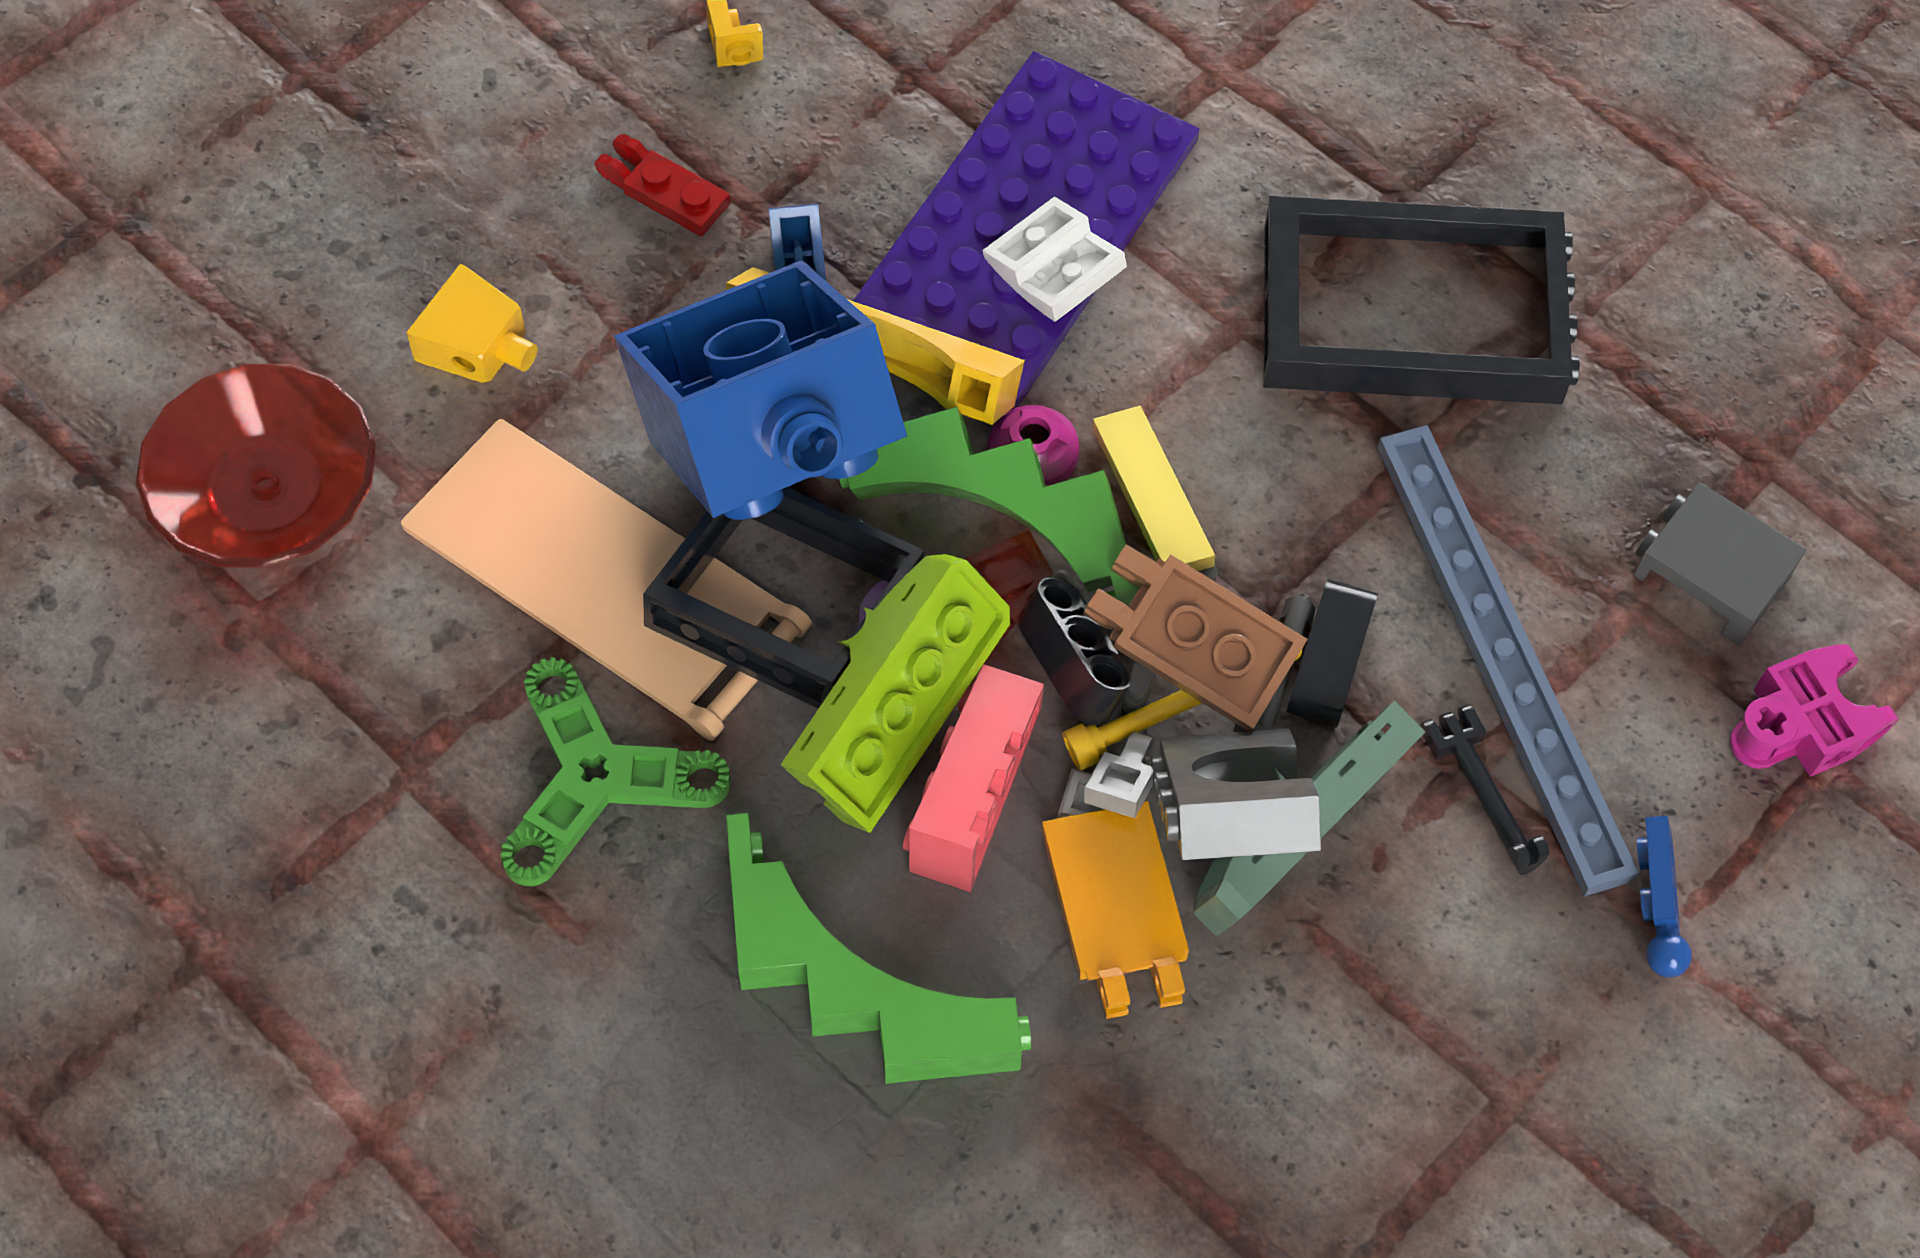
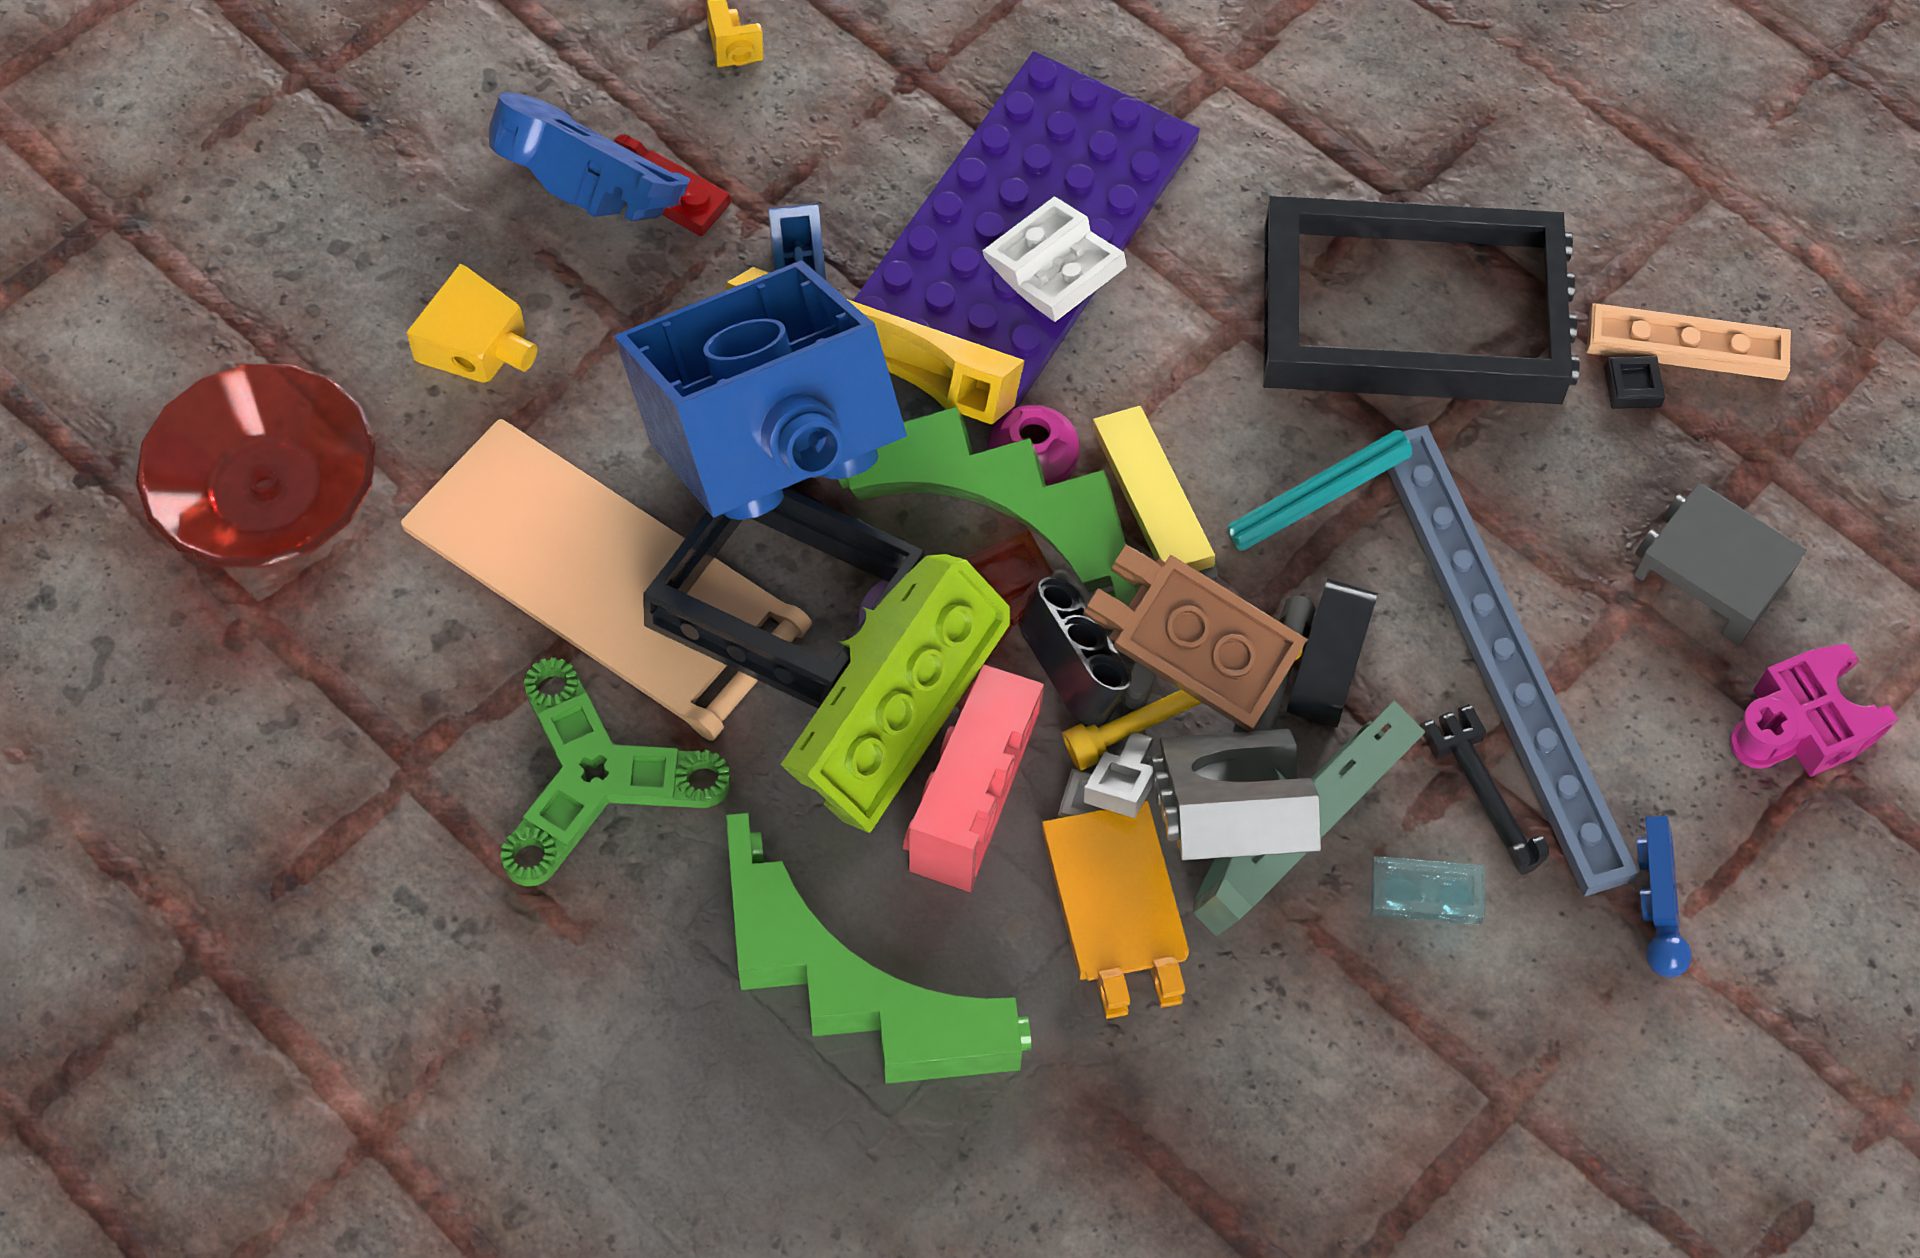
(580, 162): none -> blue piece
(1319, 490): none -> teal axle
(1428, 890): none -> clear light blue plate
(1634, 382): none -> black tile
(1689, 341): none -> light nougat tile

